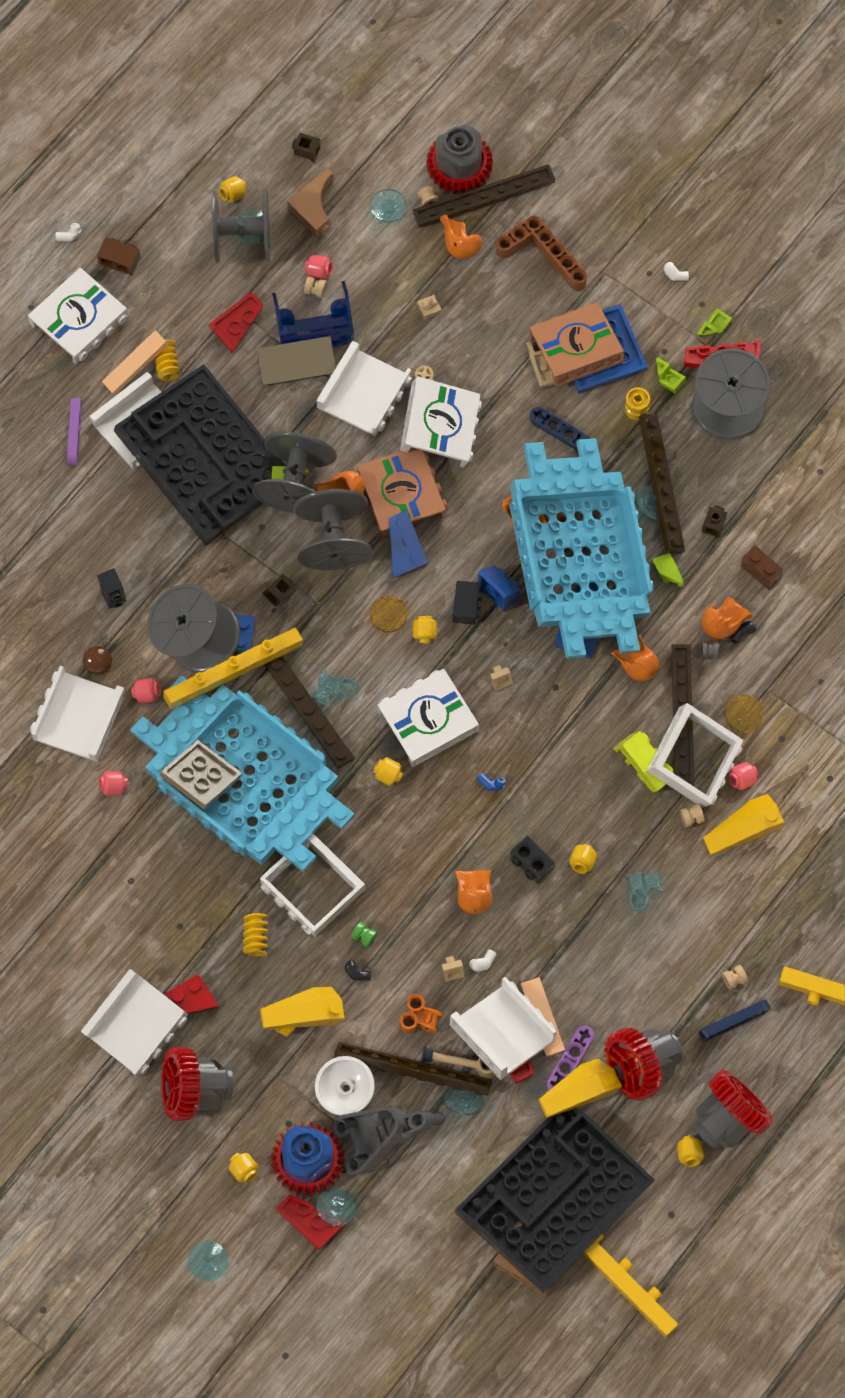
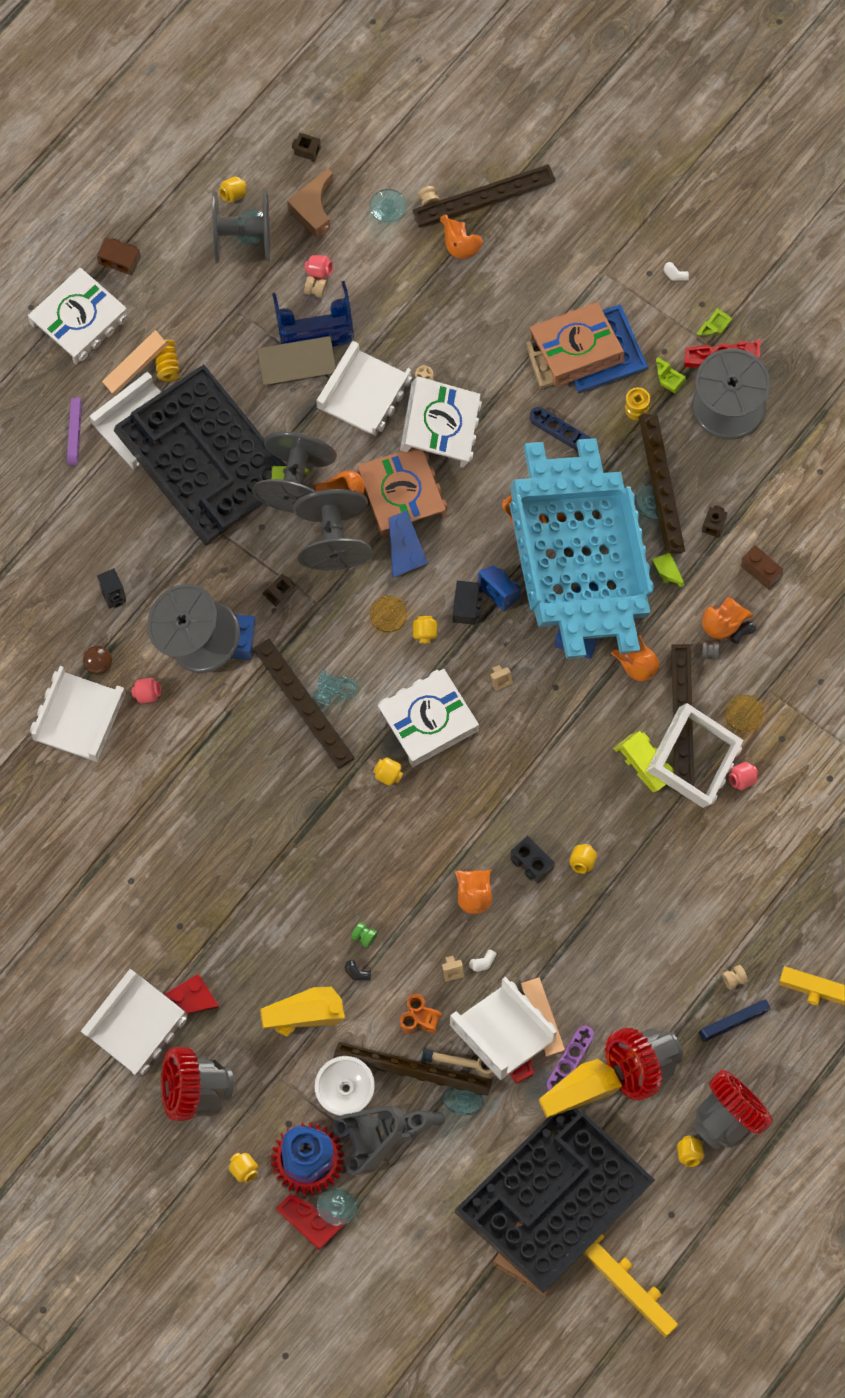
(69, 236): white arm -> none
(113, 783): coral head -> none
(200, 774): plate -> none
(213, 1269): clear light blue dish -> none
(233, 668): yellow piece -> none
(236, 321): red wing -> none
(253, 934): yellow piece -> none
(291, 817): medium azure piece -> none
(328, 856): white window -> none
(429, 307): tan tile -> none
(459, 160): dark grey piece -> none
(491, 785): blue arm -> none
(546, 248): dark orange beam -> none
(643, 884): clear light blue piece -> none
(692, 815): tan wheel -> none
(748, 823): yellow wedge -> none

